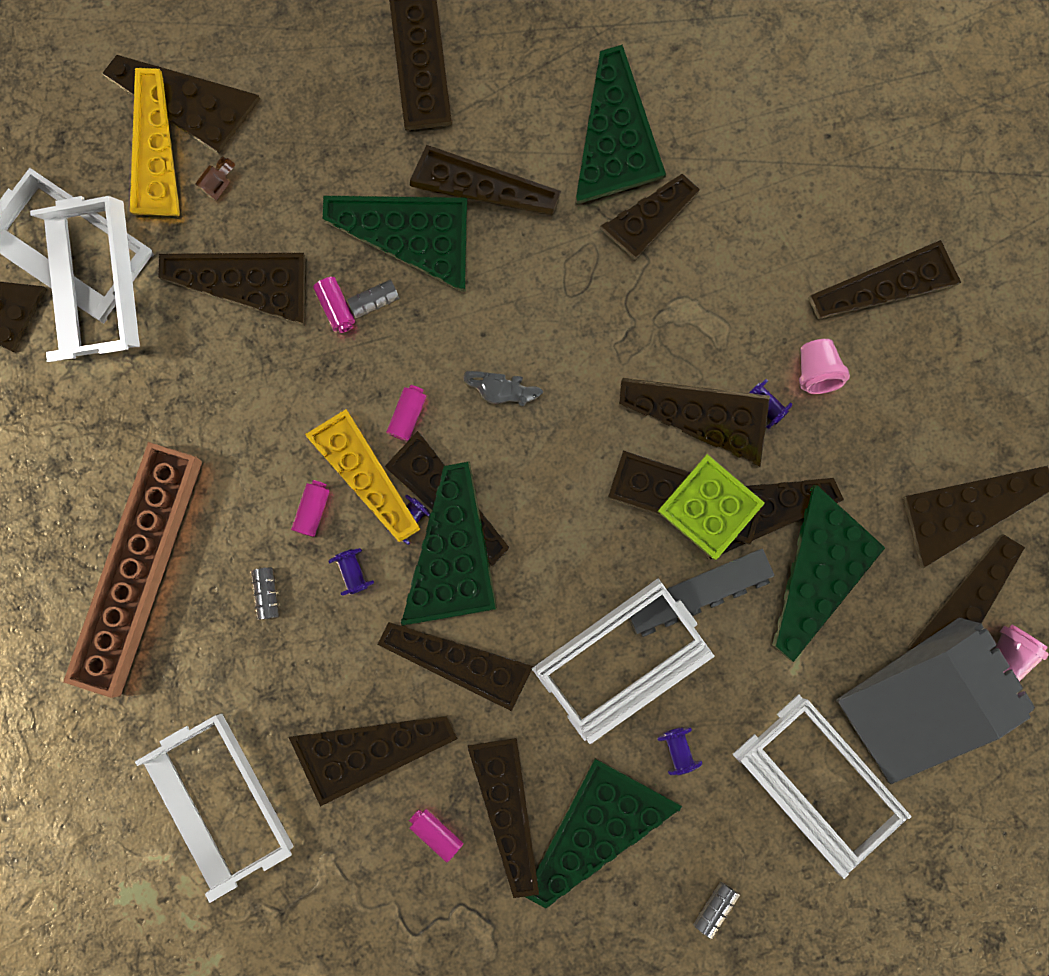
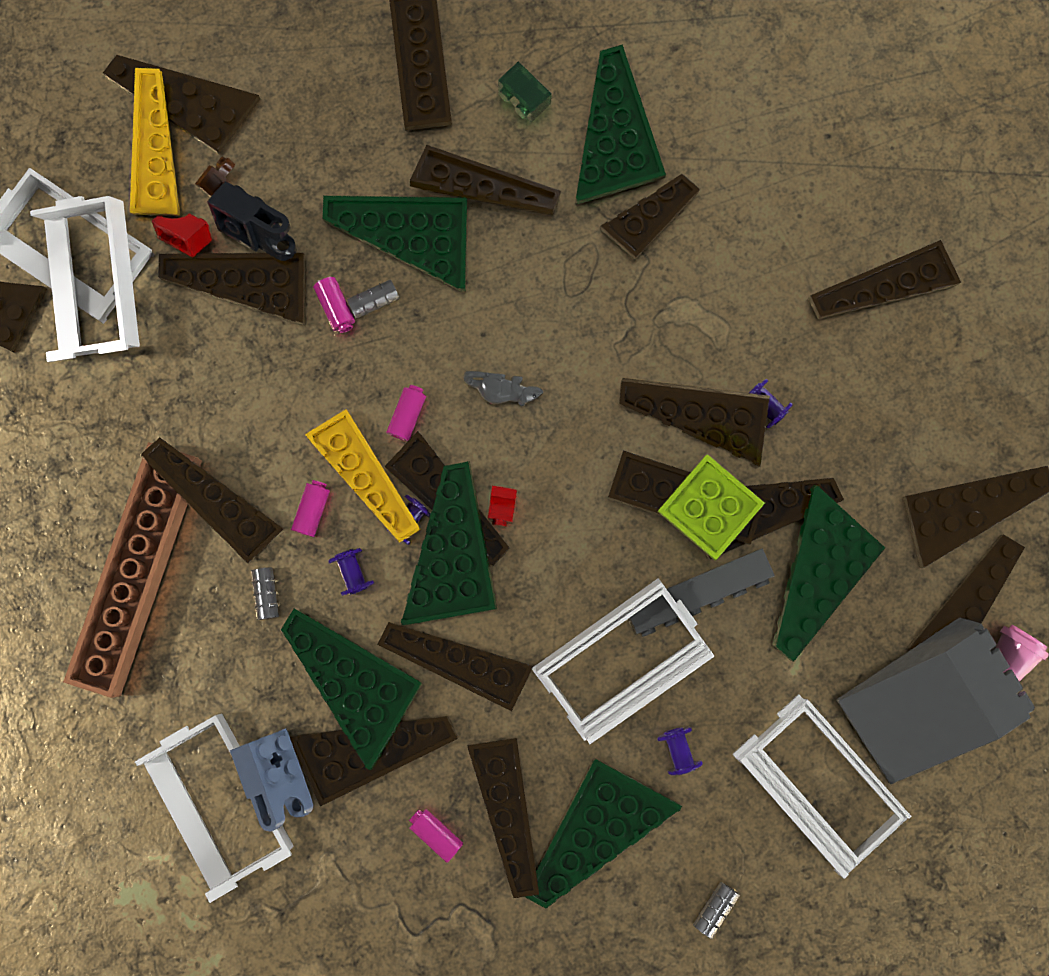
(184, 233): none -> red arch
(224, 511): none -> dark brown wing
(251, 221): none -> black brick
(272, 779): none -> sand blue brick
(356, 685): none -> dark green wing
(502, 505): none -> red arch
(524, 92): none -> clear green brick
(821, 367): bright pink piece -> none

